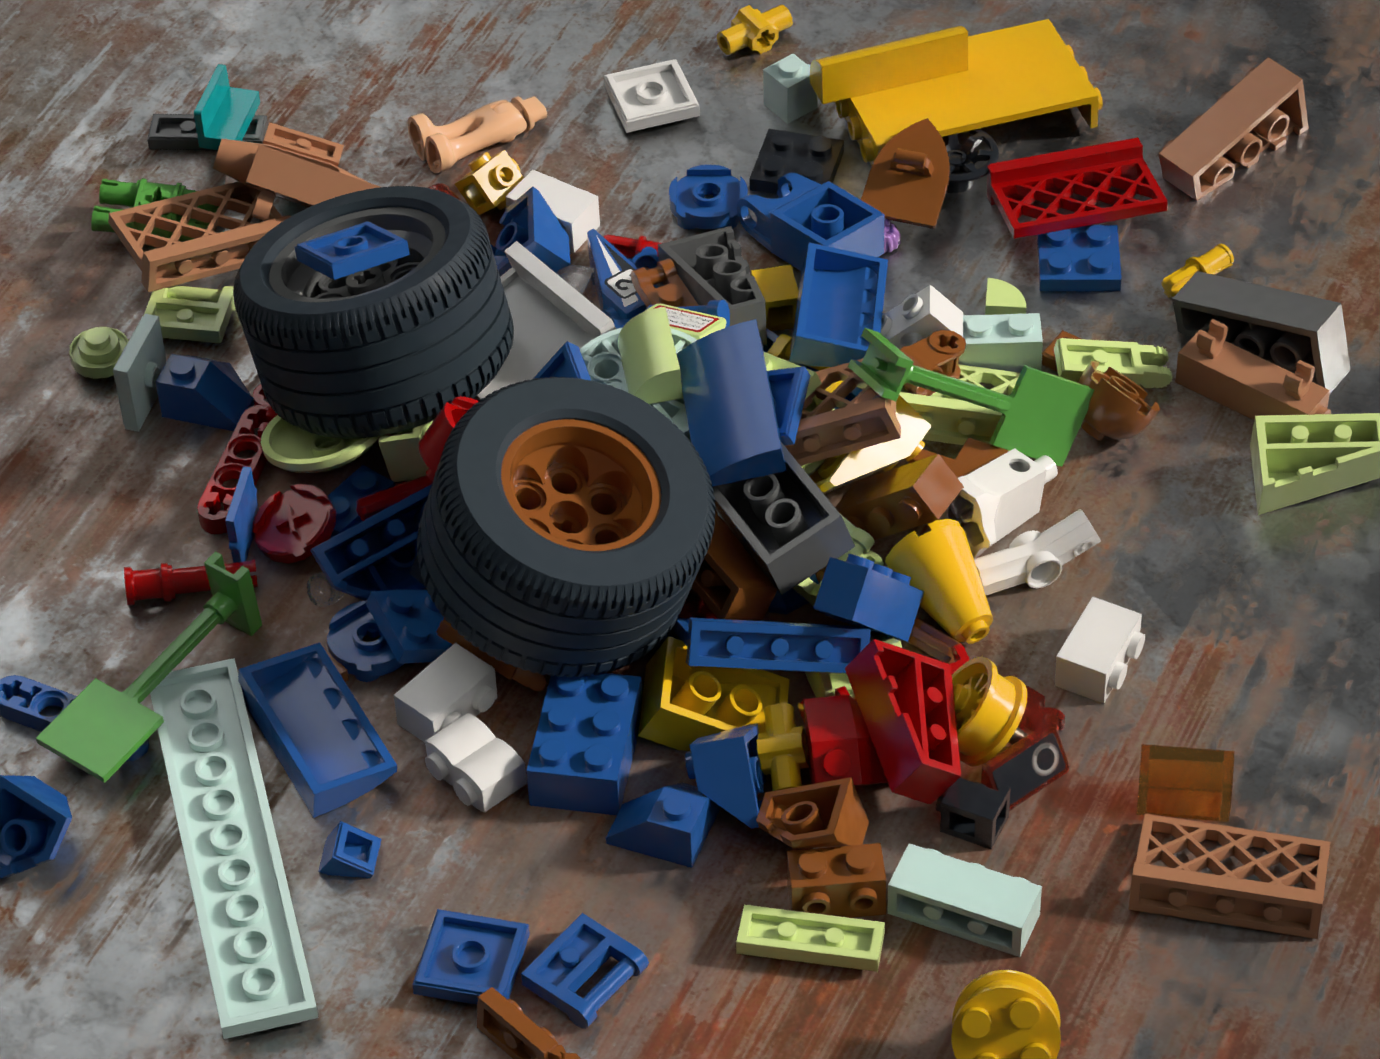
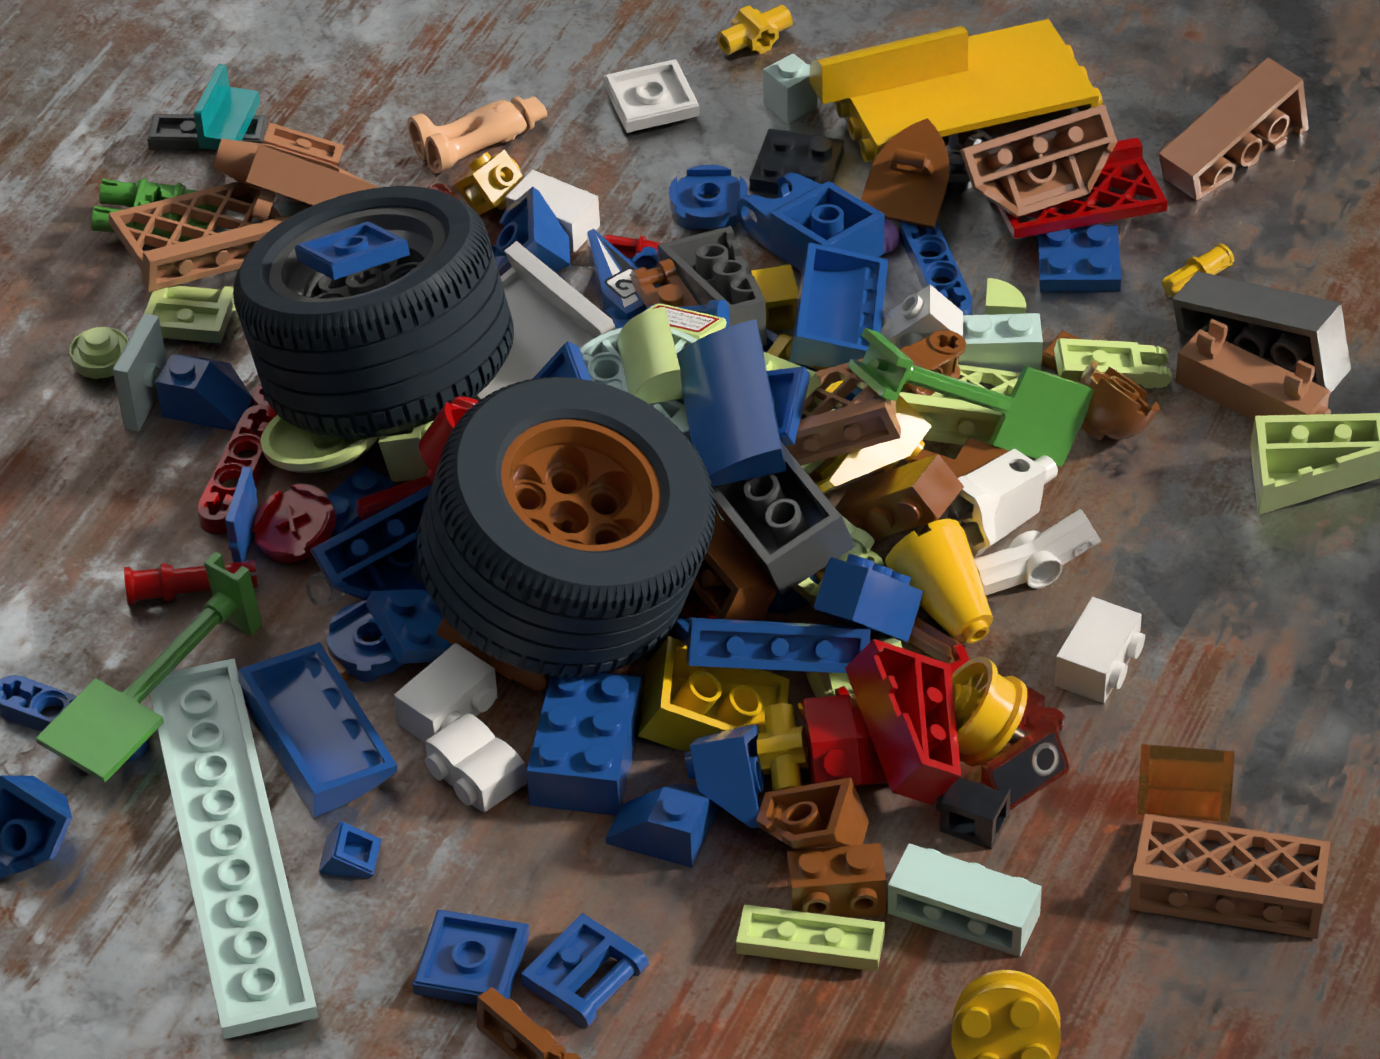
(939, 266): none -> blue beam
(1042, 162): none -> nougat wedge

